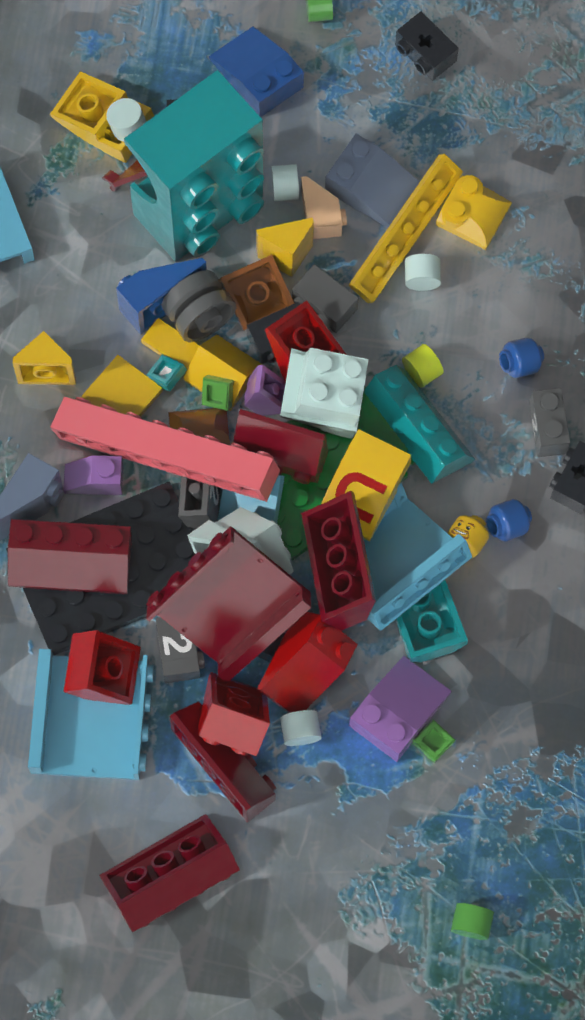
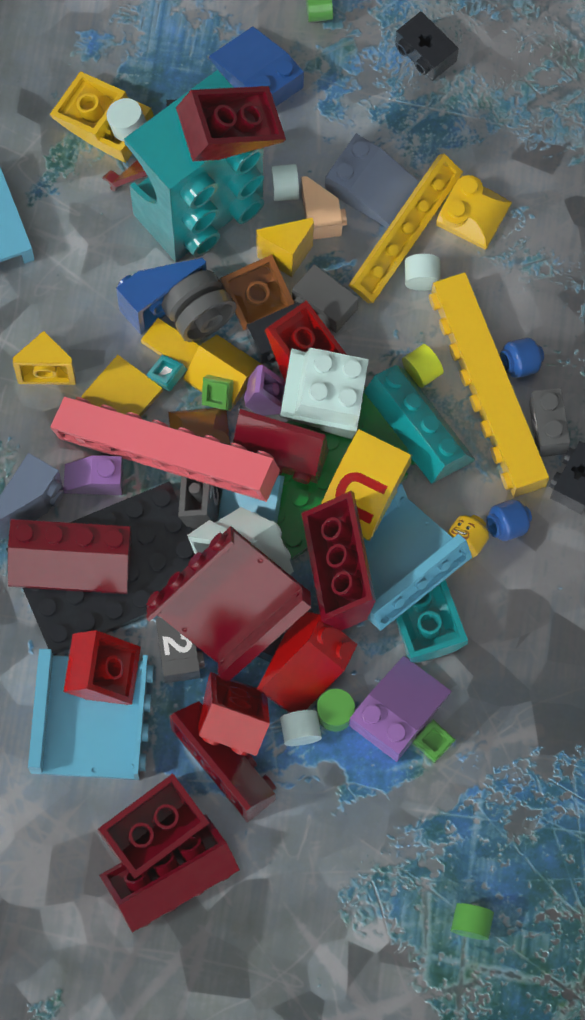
(153, 826): none -> dark red slope
(229, 121): none -> dark red slope
(335, 709): none -> bright green piece
(489, 385): none -> yellow brick

